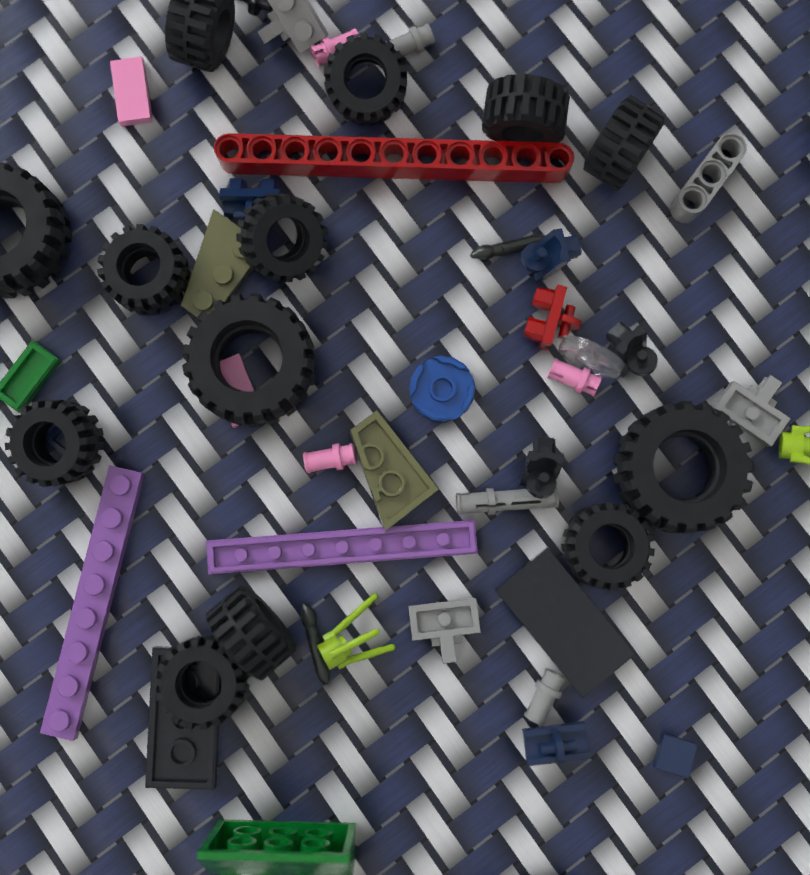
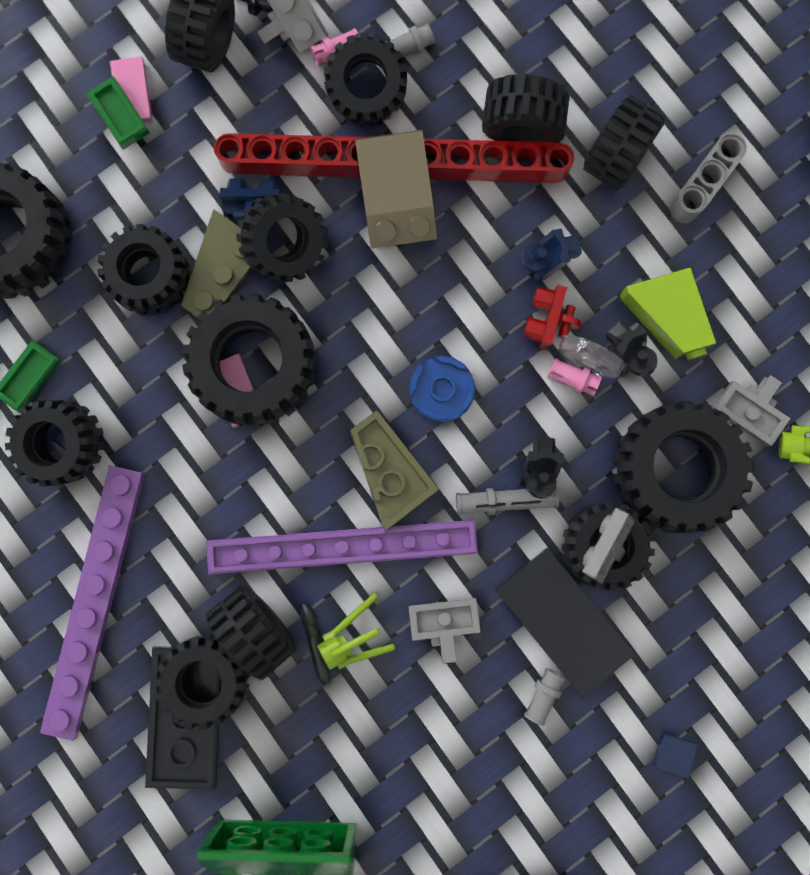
(118, 112): none -> green tile
(334, 457): bright pink pin -> none
(396, 189): none -> dark tan slope
(507, 247): pearl dark grey piece -> none
(555, 743): dark blue hips -> none
(609, 547): none -> light grey hinge
(672, 313): none -> lime slope

